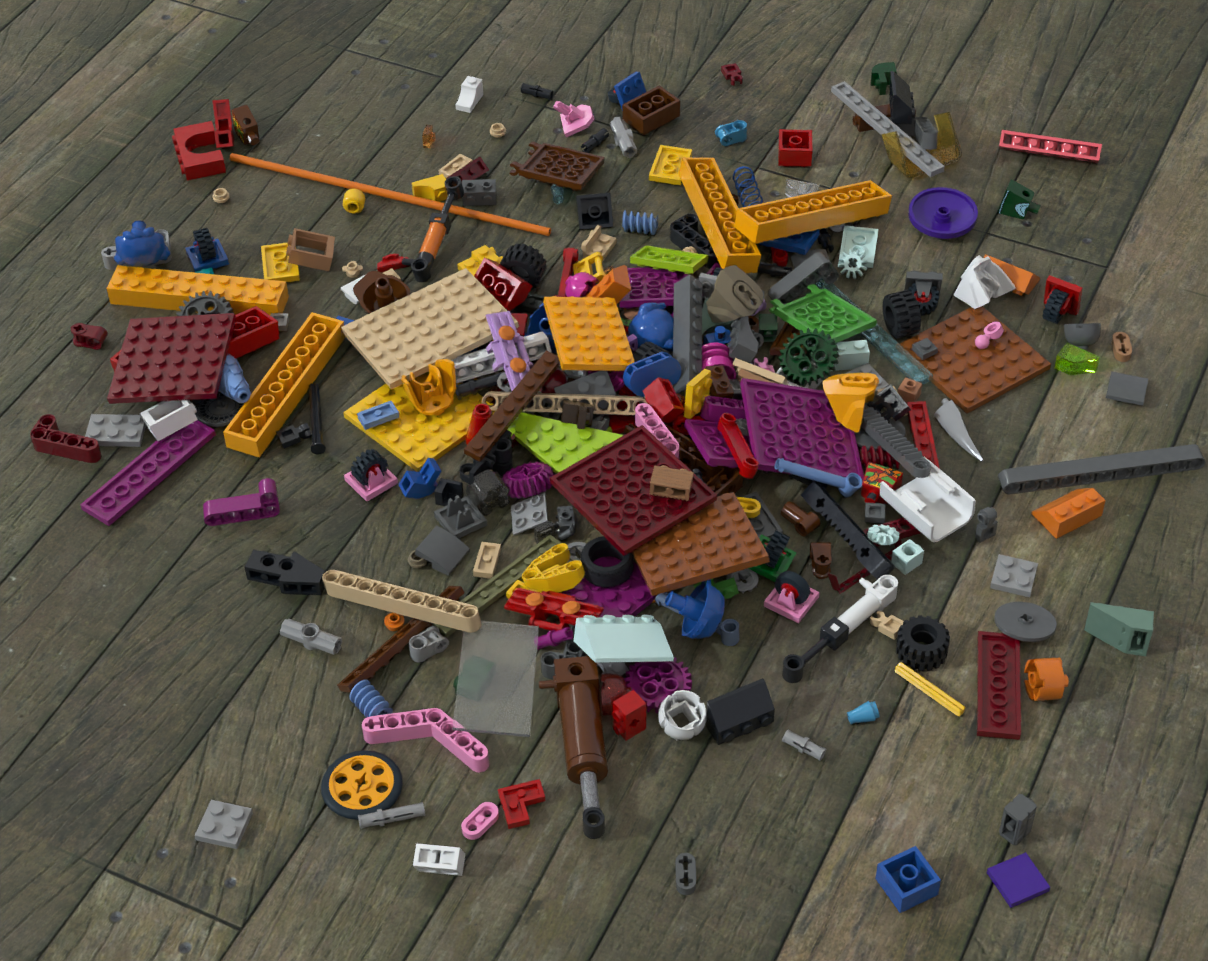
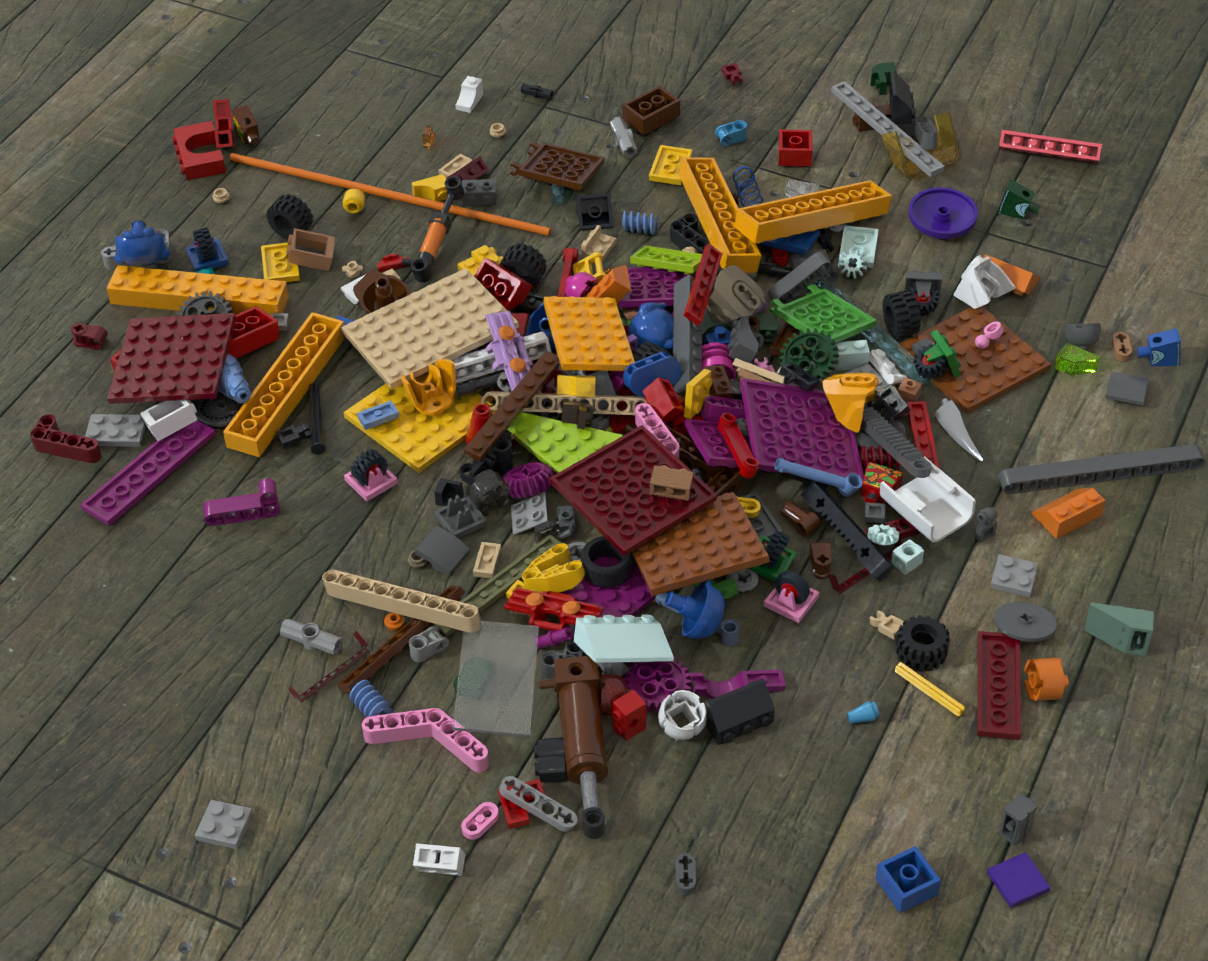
(288, 214): none -> black tyre
(292, 574): black brick -> none
(338, 671): none -> dark red piece
(342, 767): light orange wedge -> none
(391, 815): light grey pin -> none
(420, 483): blue brick -> none
(539, 800): none -> light grey beam
(551, 760): none -> black brick
(574, 118): bright pink piece -> none
(576, 385): none -> yellow arch
(595, 140): black pin -> none
(627, 89): blue plate -> none
(703, 284): none -> red plate
(712, 689): none -> magenta piece
(799, 376): none -> black plate
(804, 745): light grey pin -> none
(836, 630): piece -> none
(885, 367): none -> white plate
(937, 359): none -> plate
(1060, 299): plate -> none
(1162, 348): none -> blue torso

